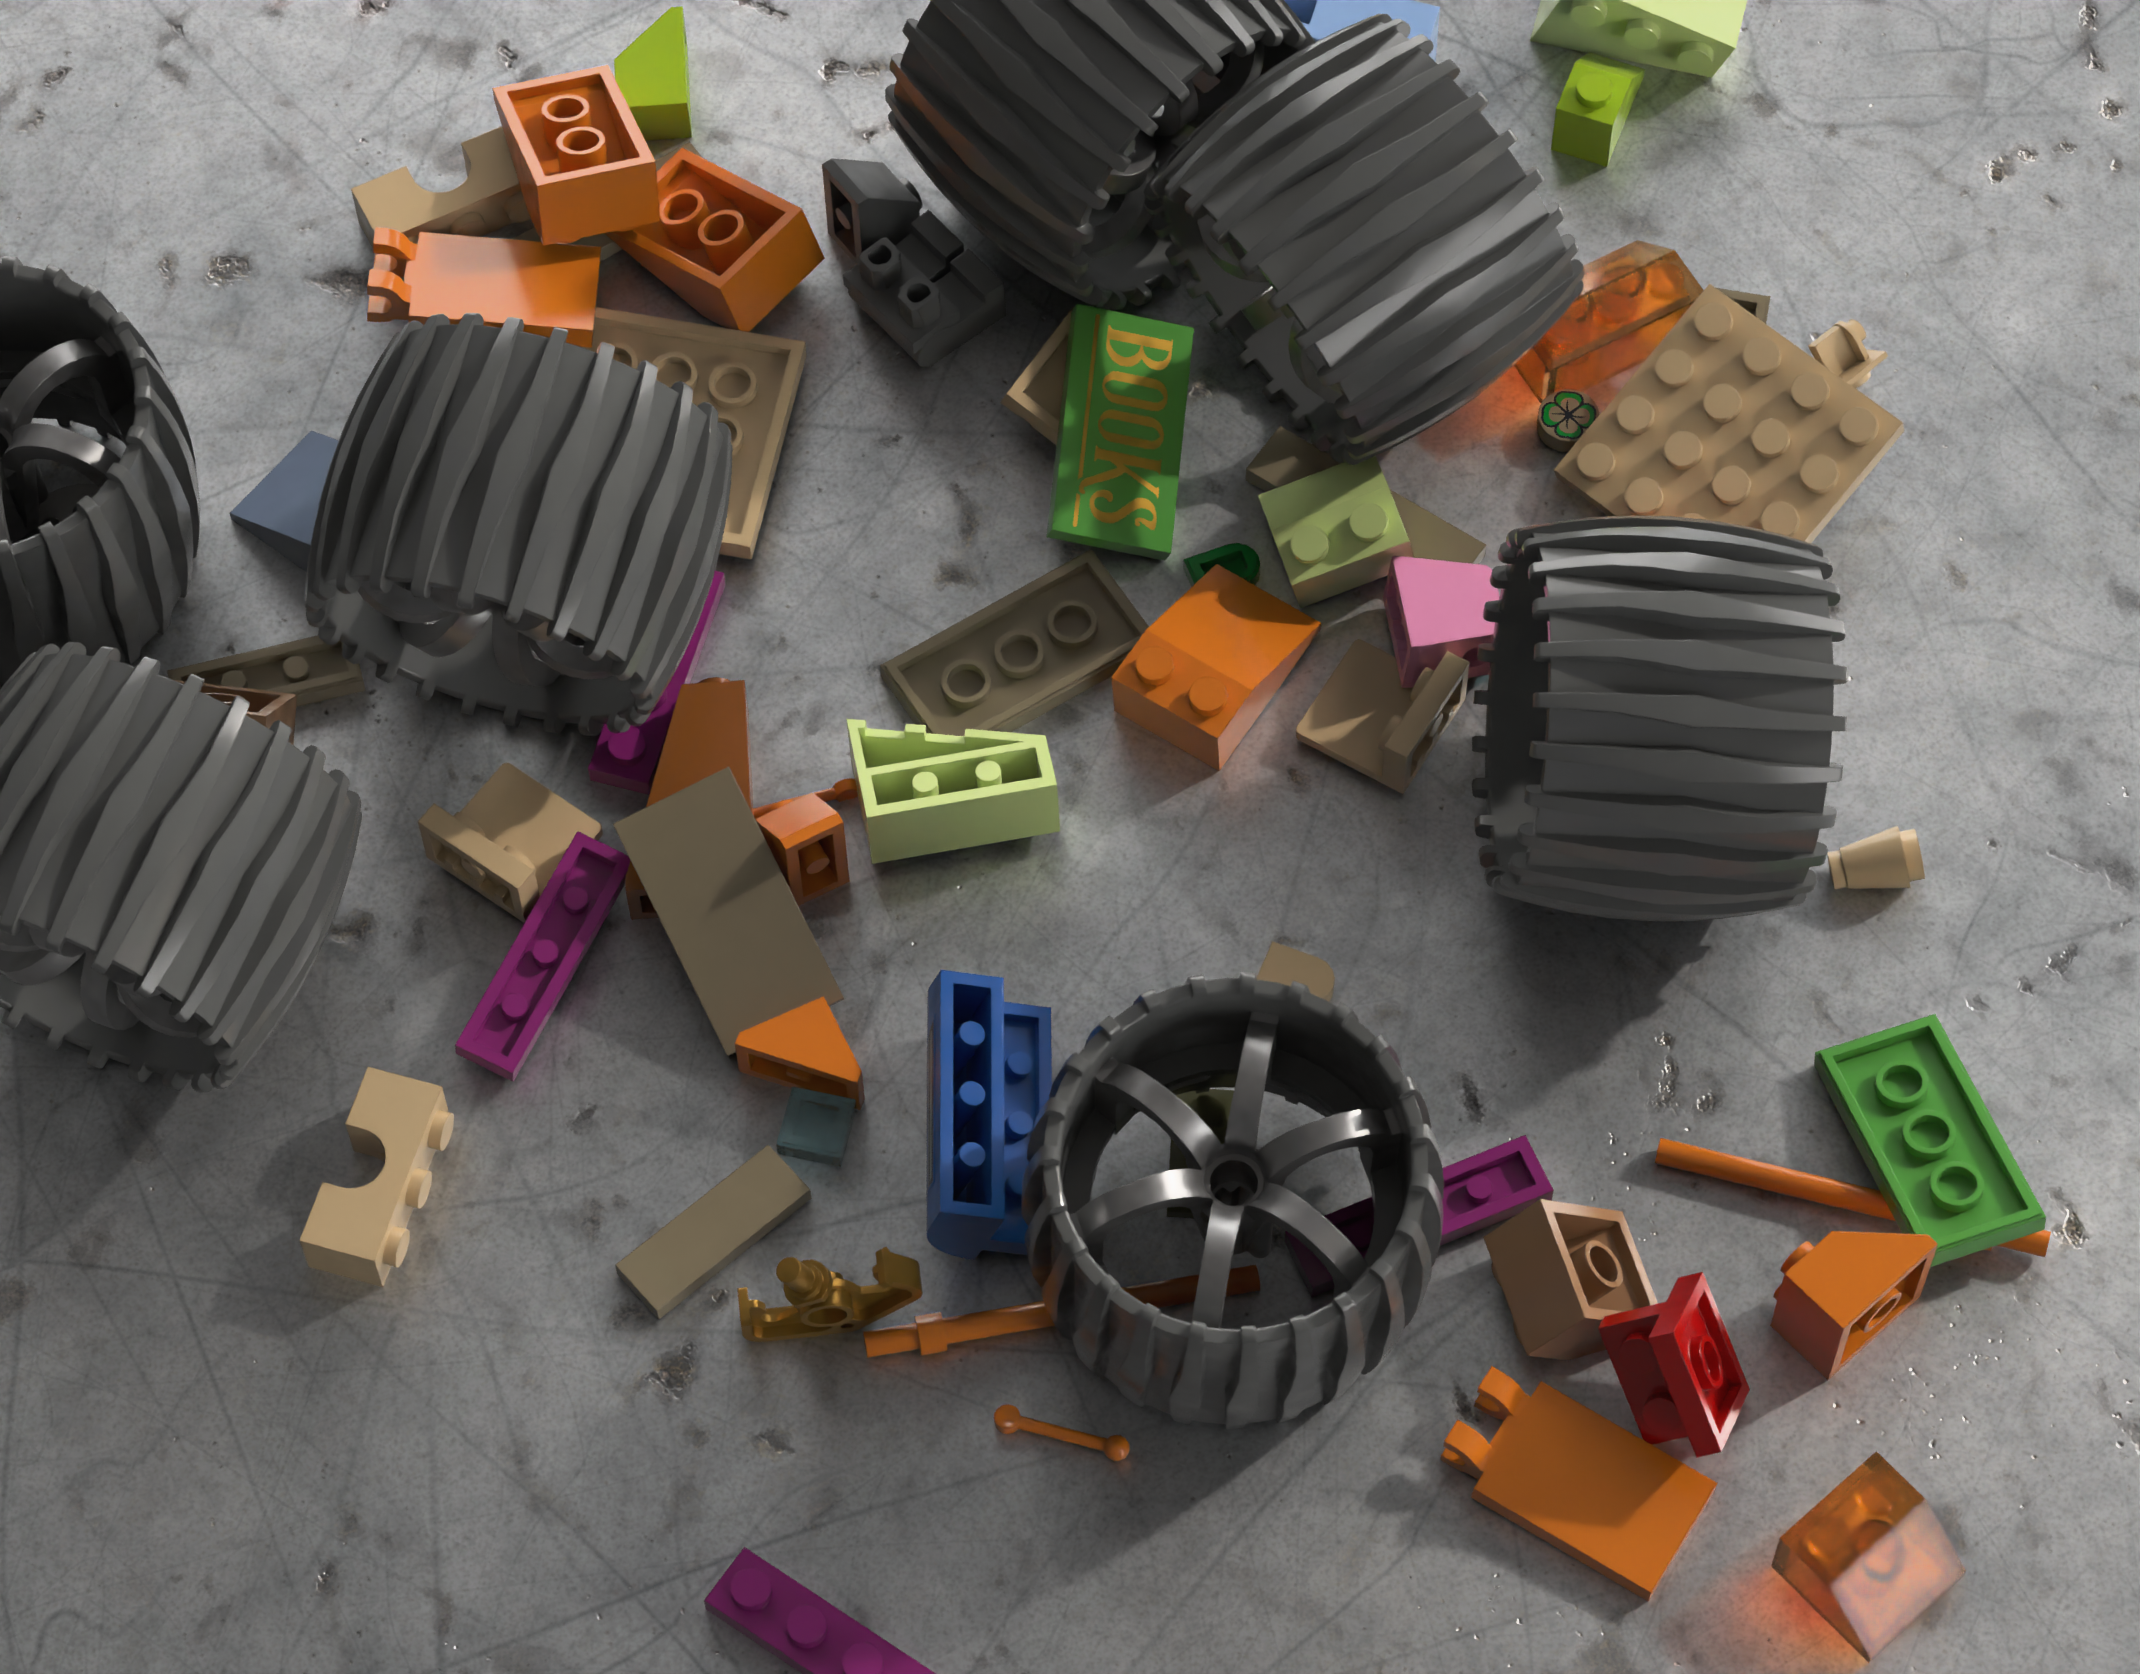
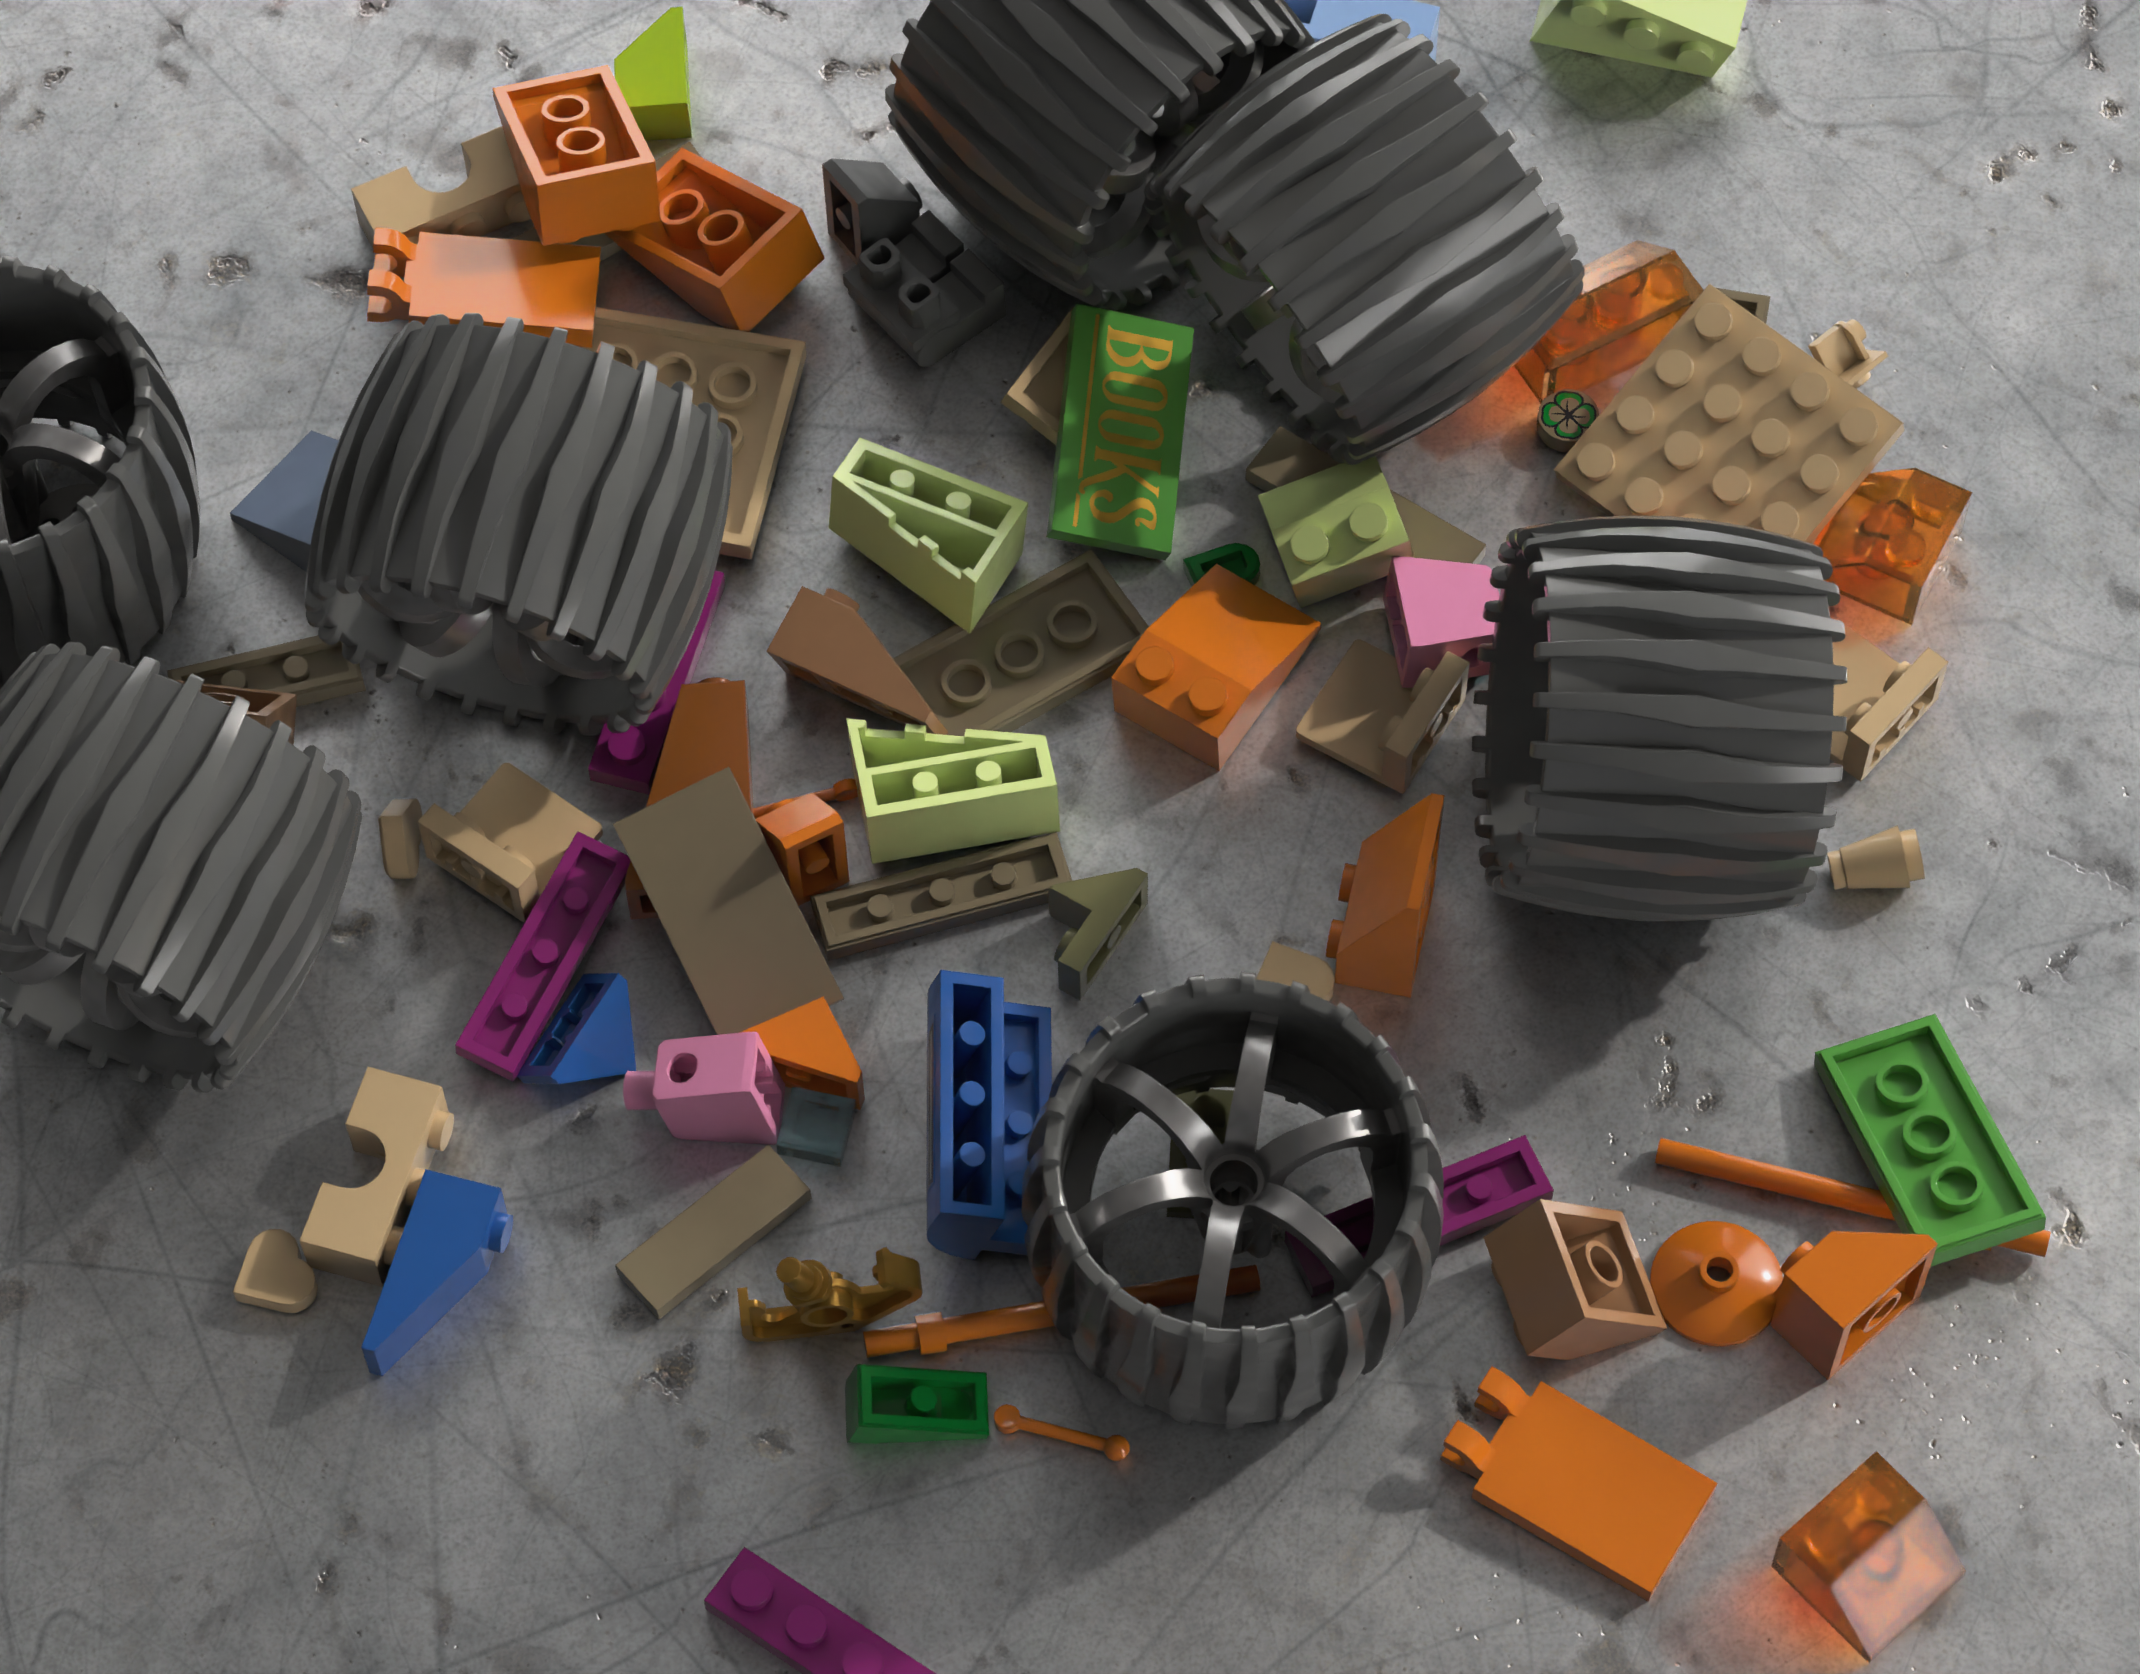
(276, 1274): none -> tan tile
(400, 838): none -> tan tile
(438, 1261): none -> blue slope
(587, 1036): none -> blue slope
(712, 1089): none -> bright pink torso
(837, 651): none -> medium nougat slope
(915, 1405): none -> green slope
(928, 528): none -> yellowish green wedge
(939, 896): none -> dark tan tile
(1099, 917): none -> olive slope
(1388, 902): none -> orange slope
(1595, 107): lime slope -> none
(1678, 1367): red bracket -> none
(1710, 1309): none -> orange dish
(1879, 700): none -> tan bracket
(1894, 539): none -> clear orange slope

